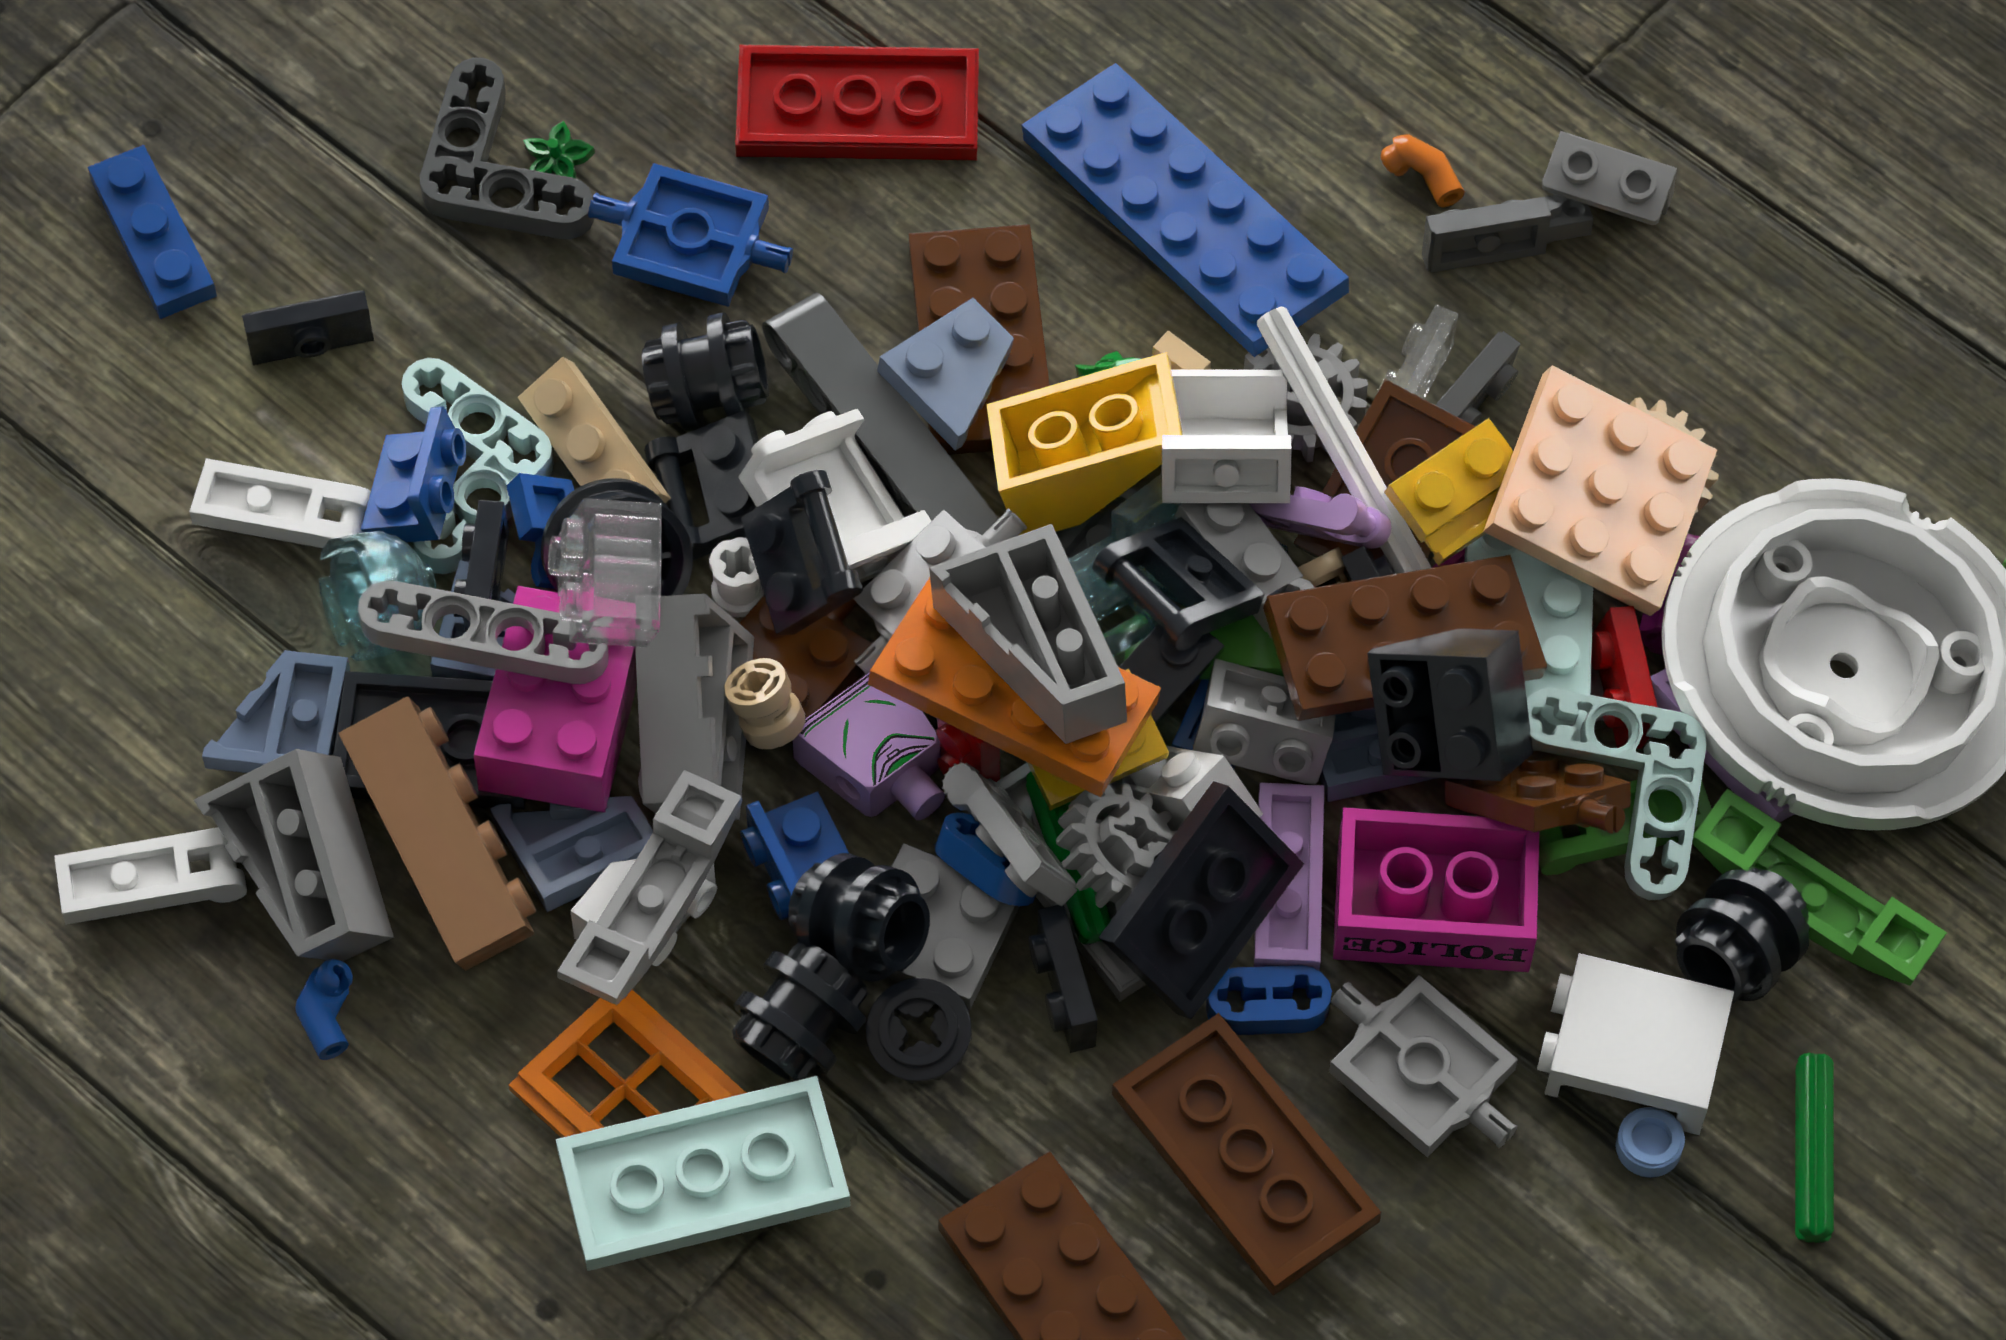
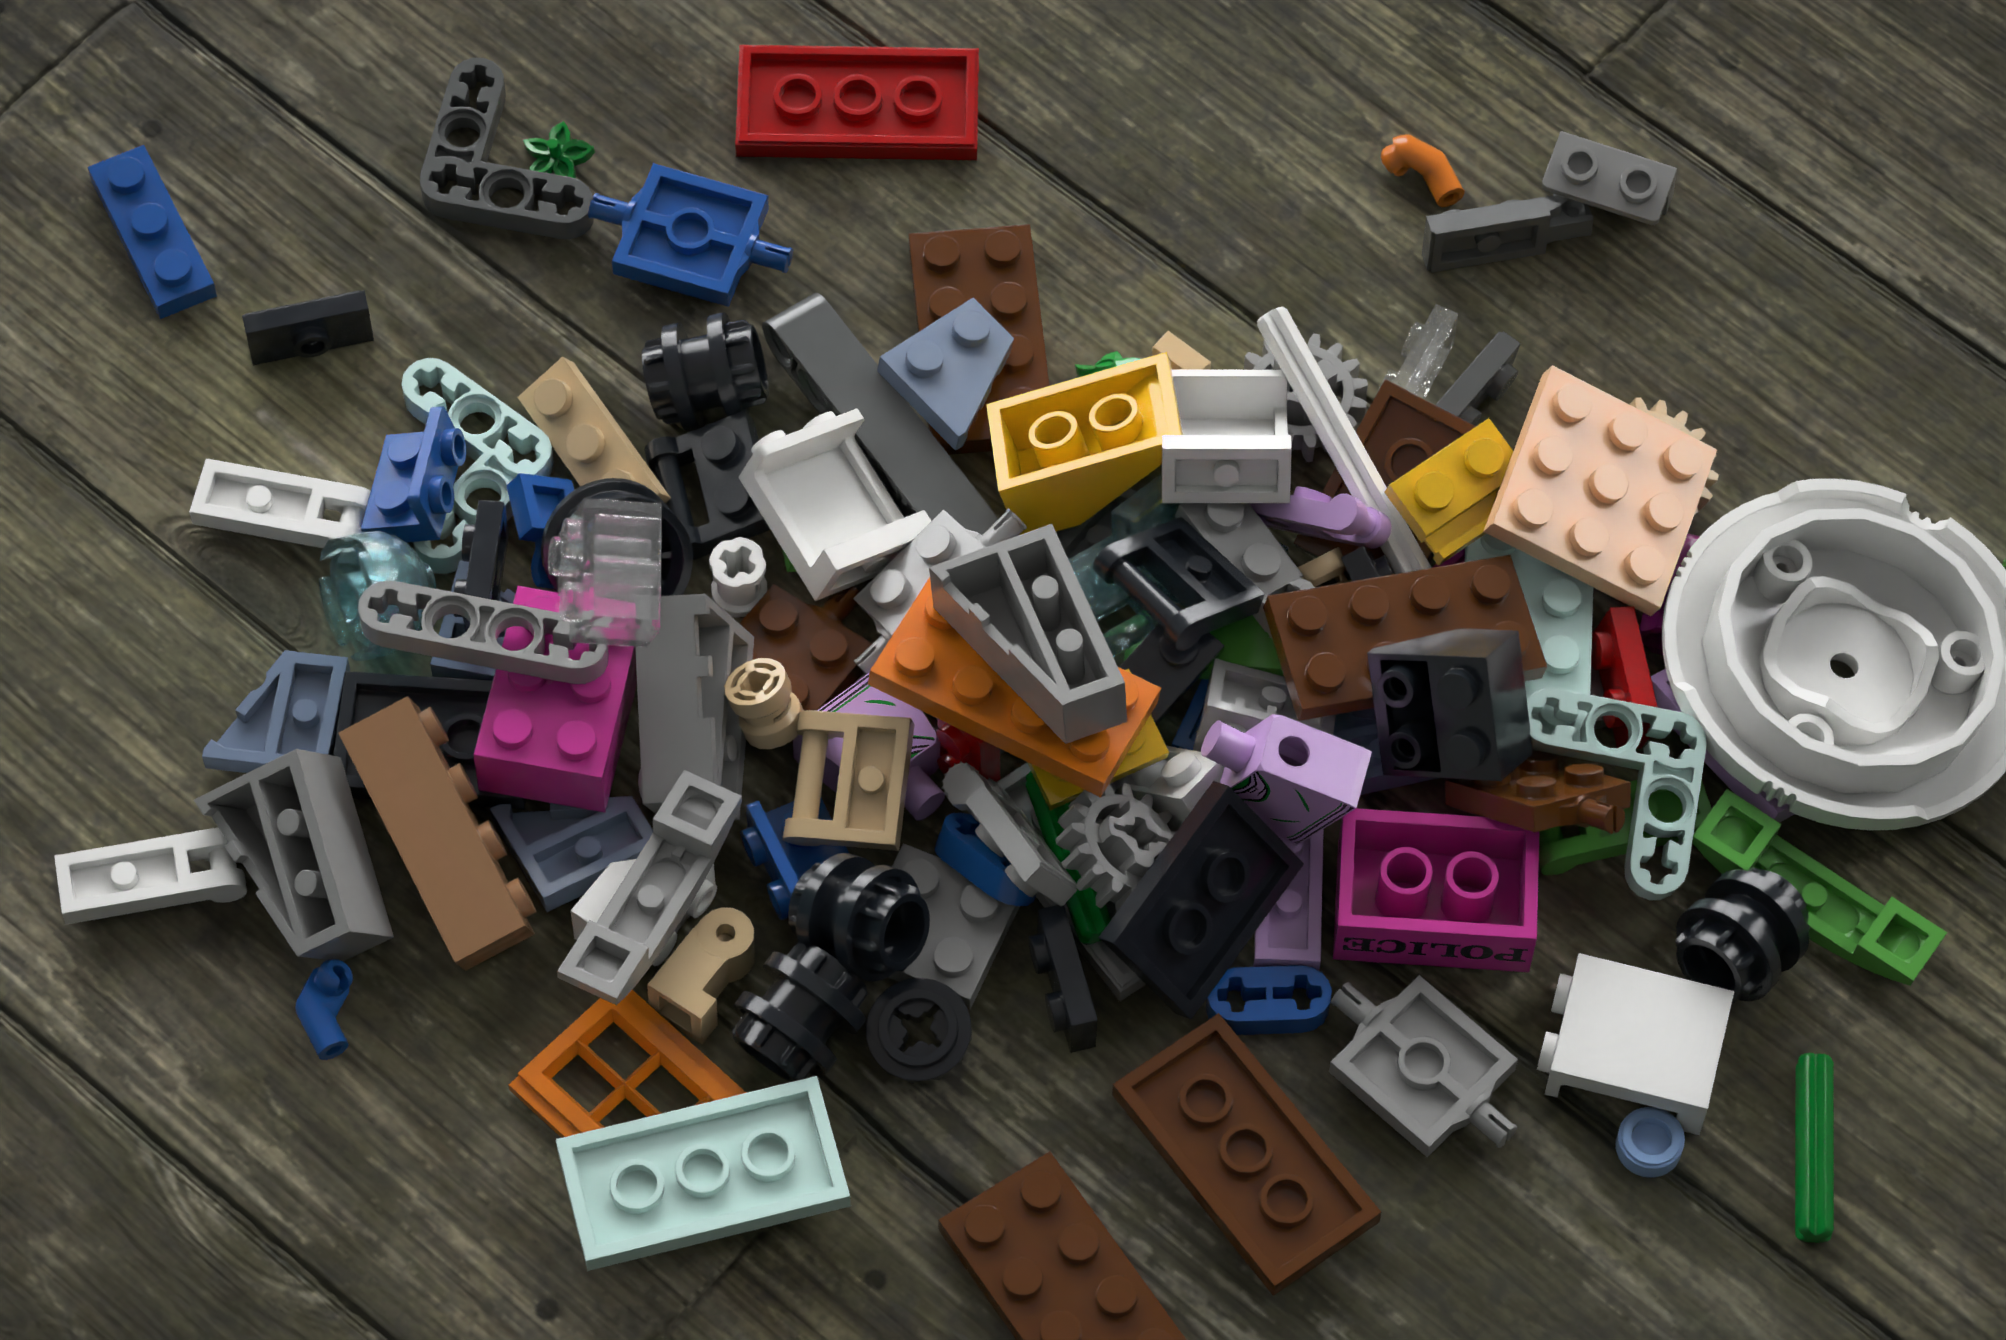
(699, 970): none -> tan leg
(800, 554): black plate -> none
(869, 780): none -> tan plate
(1183, 206): blue plate -> none
(1289, 773): none -> lavender torso

